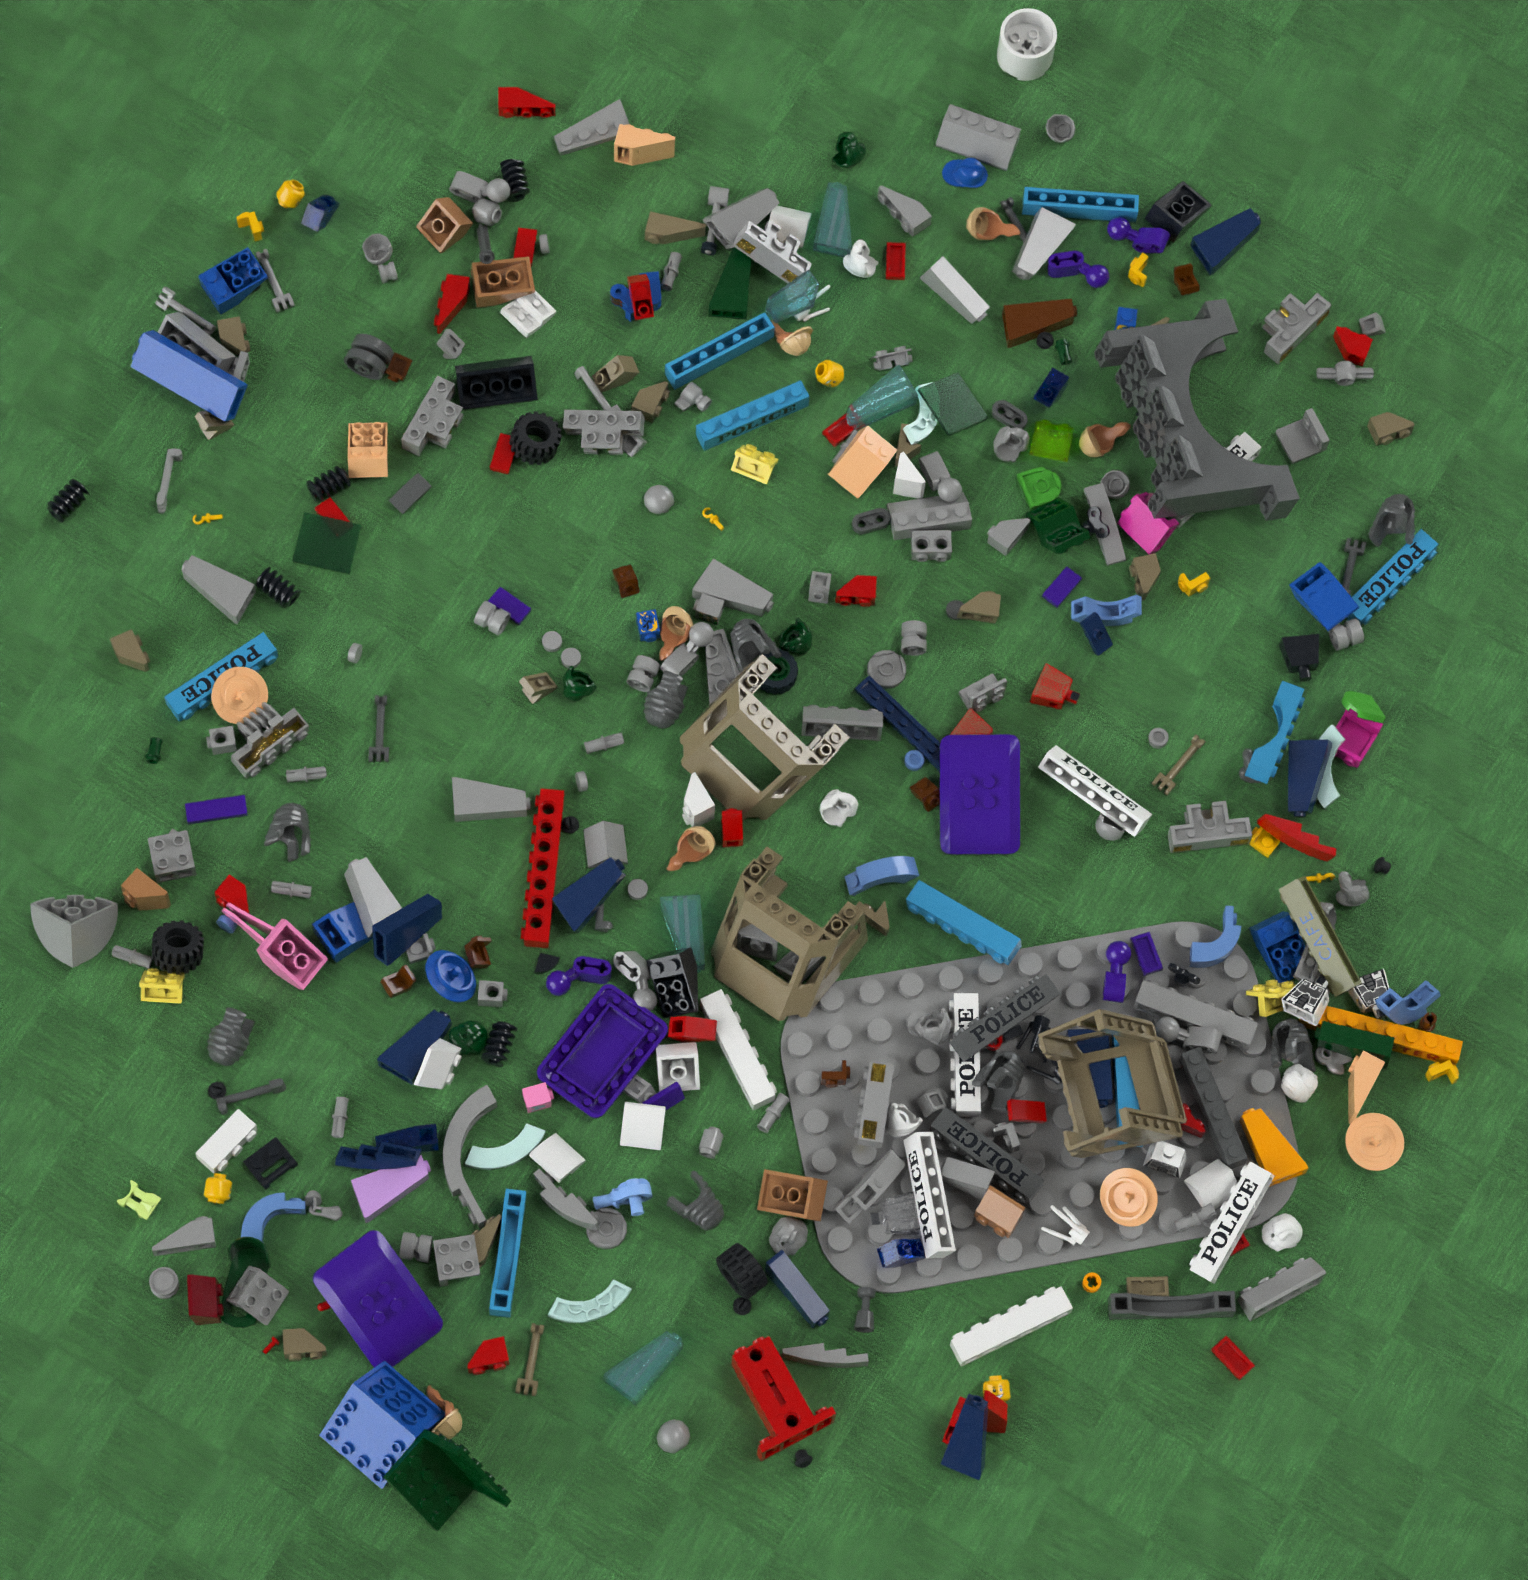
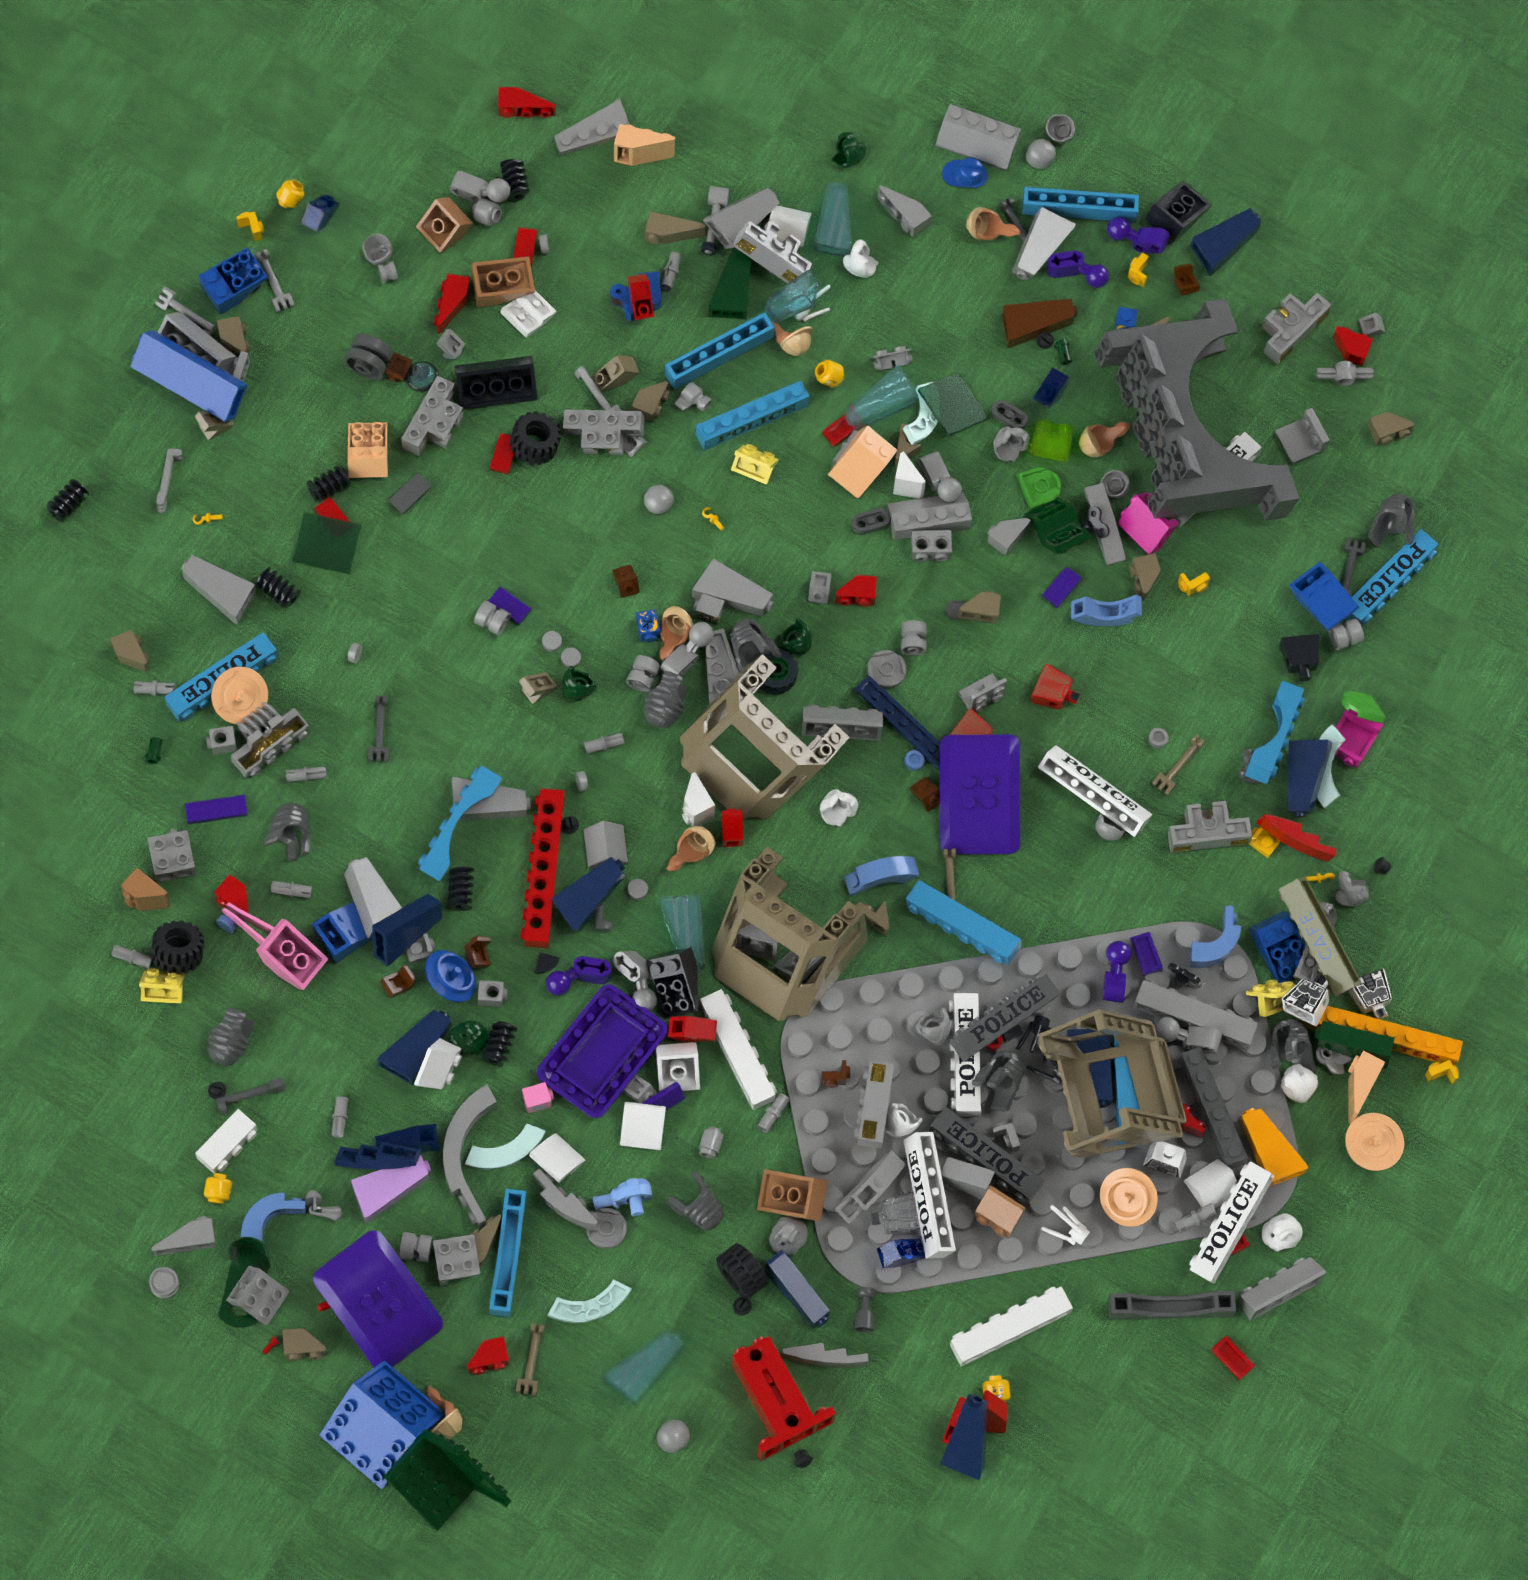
(74, 926): light grey brick -> none
(145, 1207): yellowish green piece -> none
(153, 687): none -> light grey pin
(204, 1299): dark red slope -> none
(266, 1158): black plate -> none
(421, 376): none -> clear light blue hat
(459, 887): none -> black piece
(481, 787): none -> dark azure arch
(486, 254): dark grey axle -> none
(895, 261): red tile -> none
(931, 1103): light grey slope -> none
(950, 855): none -> dark tan hinge
(955, 290): slope -> none
(1026, 44): white brick -> none
(1026, 1111): red tile -> none
(1040, 154): none -> light grey hair
(1085, 1283): light orange bush -> none
(1096, 633): dark blue plate -> none
(1148, 1286): dark tan plate -> none
(1408, 1008): medium blue arch -> none
(1428, 1022): reddish brown pin -> none

